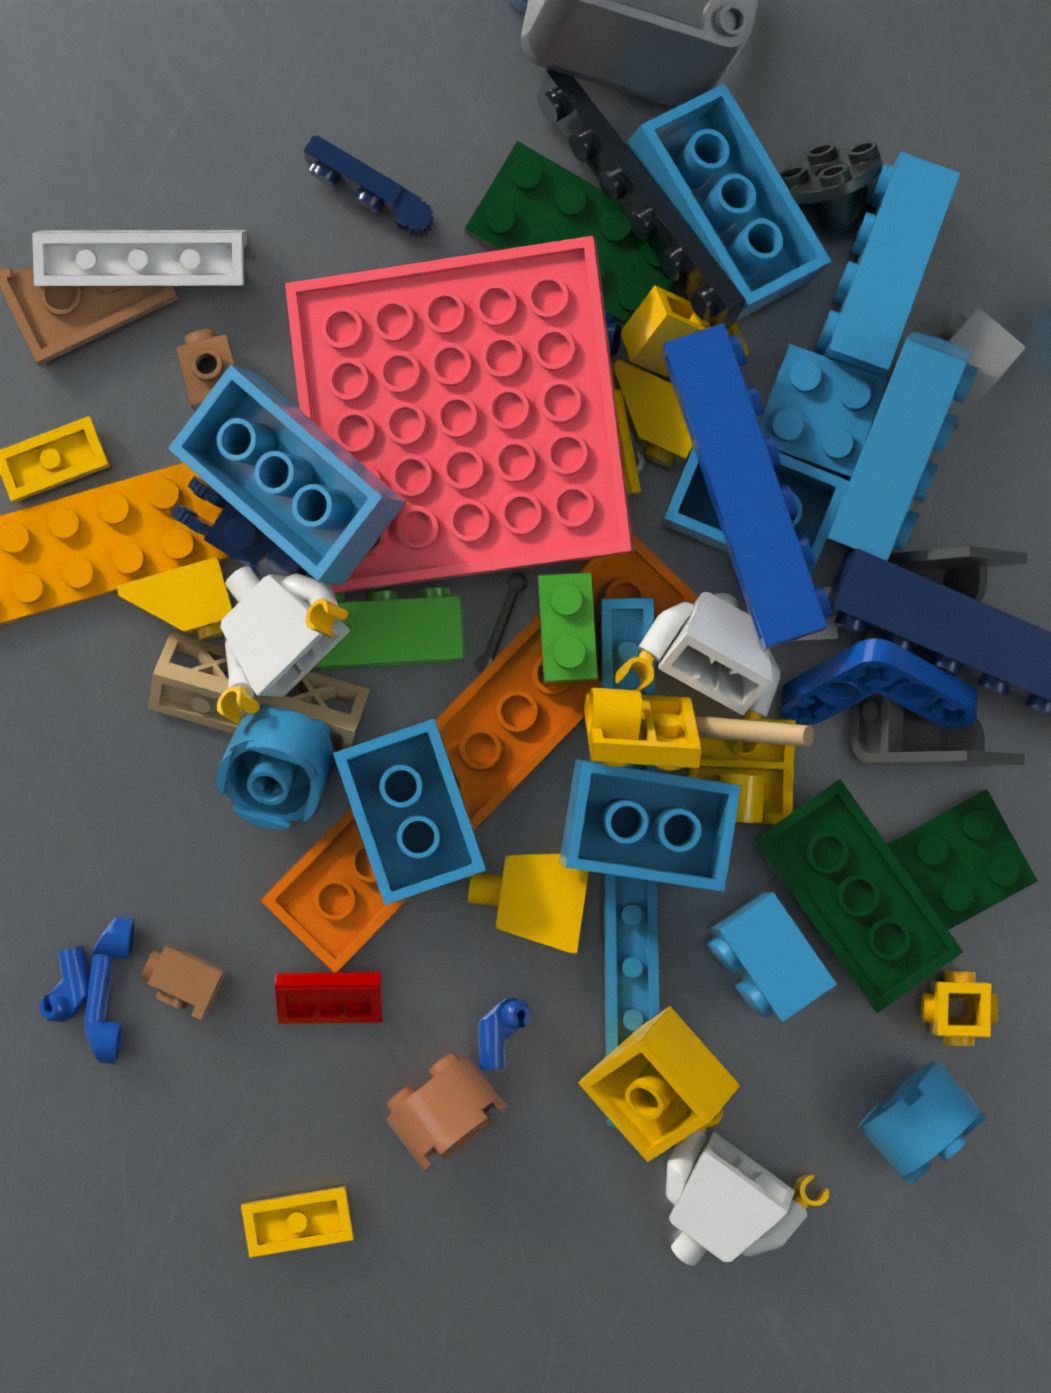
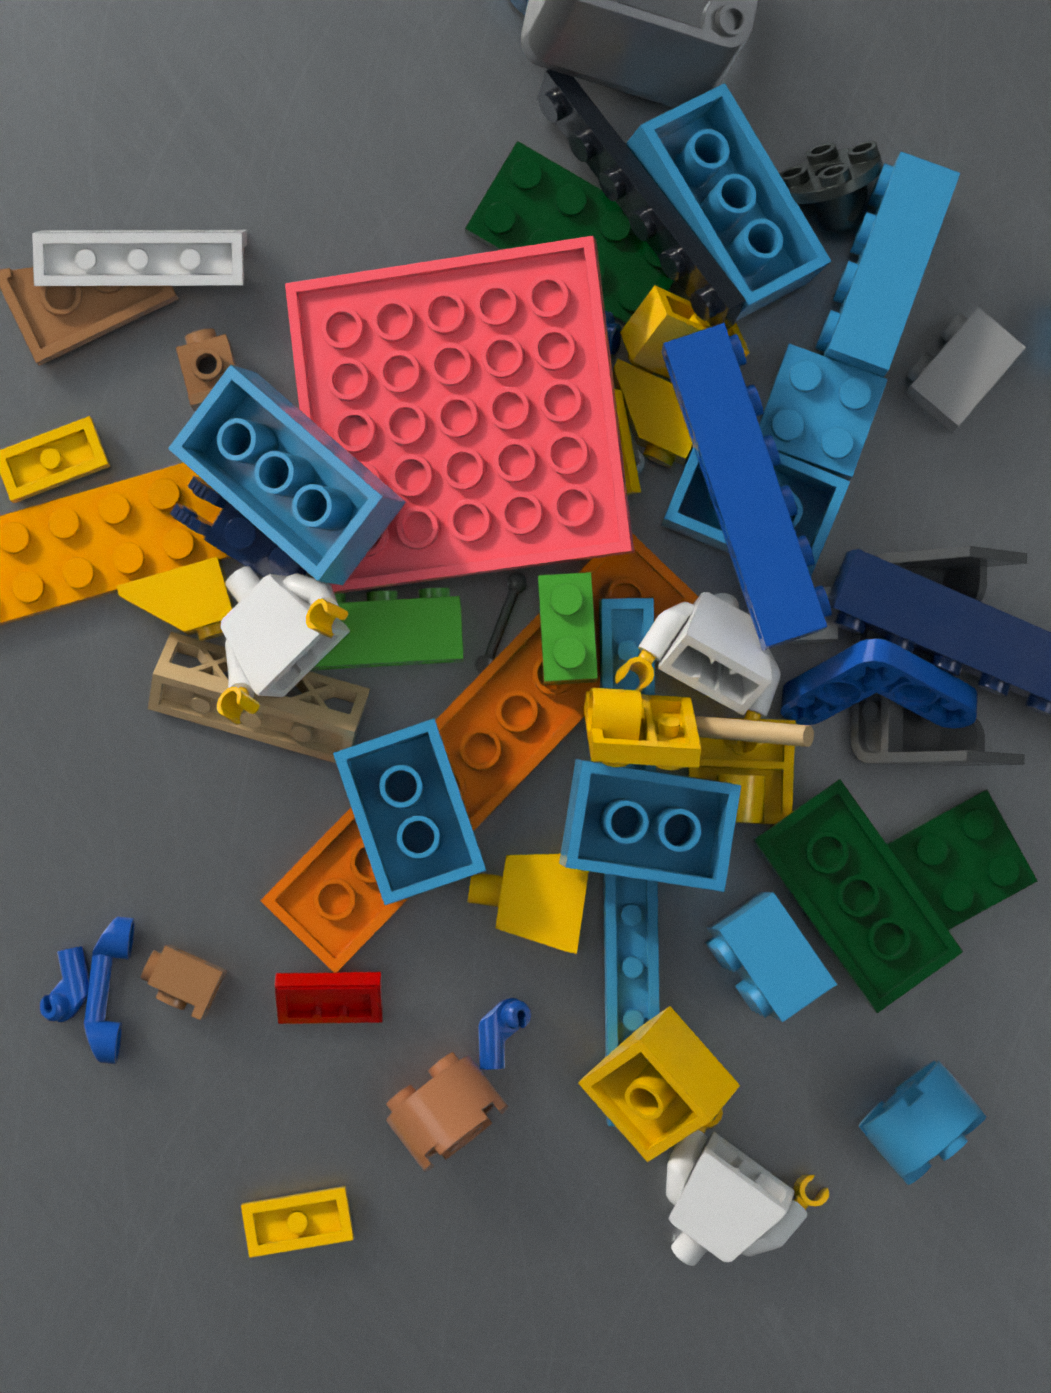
(276, 767): dark azure brick -> none
(371, 187): dark blue hinge -> none
(900, 445): dark azure brick -> none
(979, 1011): yellow brick -> none

